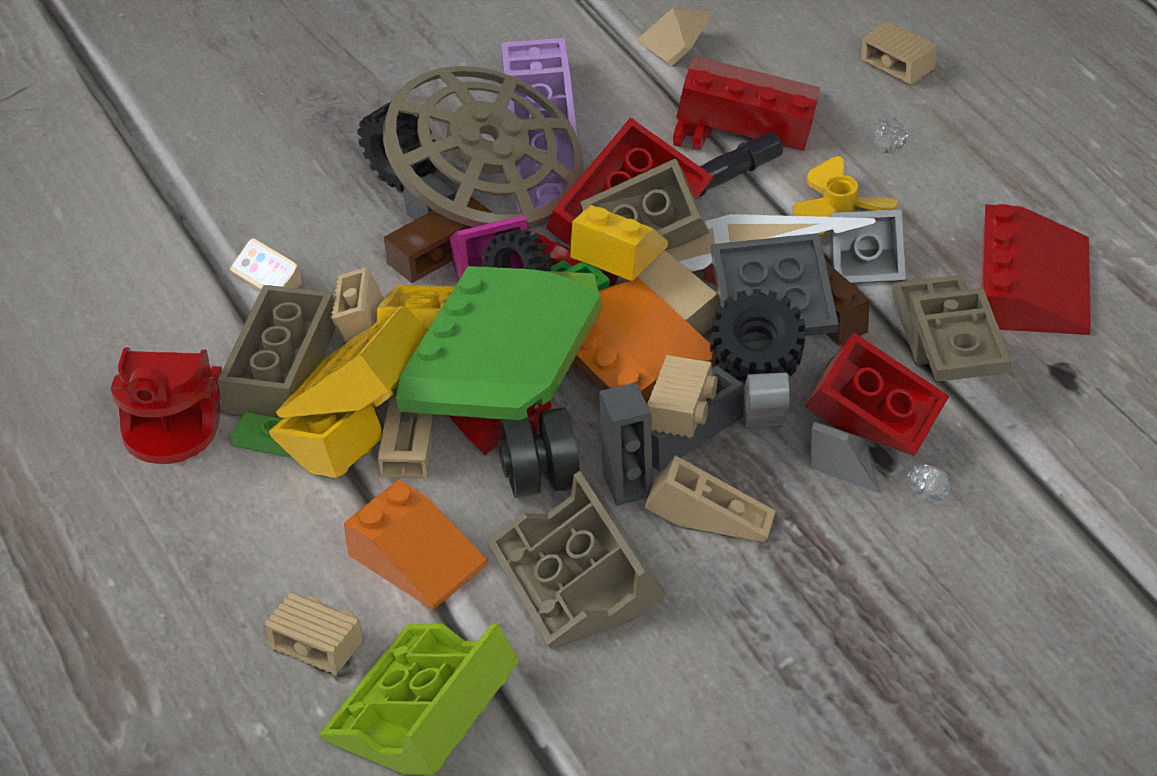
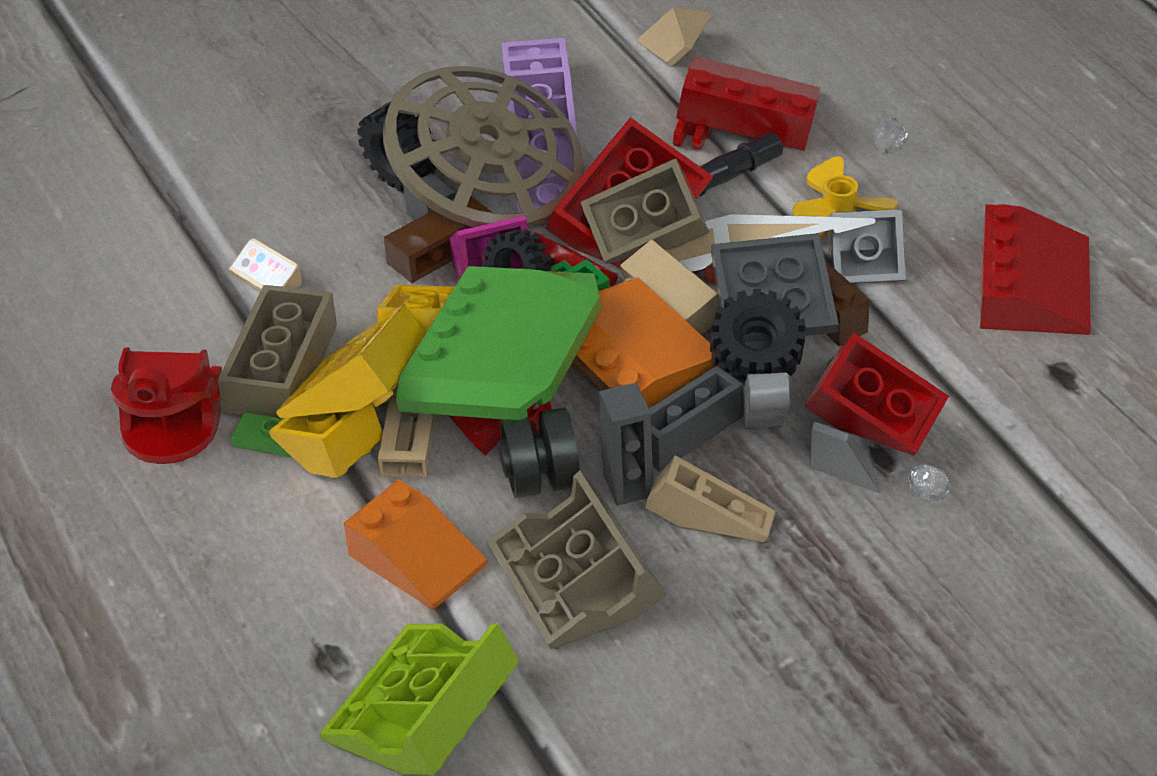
(314, 632): tan brick -> none
(355, 303): tan brick -> none
(614, 242): yellow slope -> none
(681, 396): tan brick -> none
(899, 52): tan brick -> none
(951, 328): dark tan bracket -> none

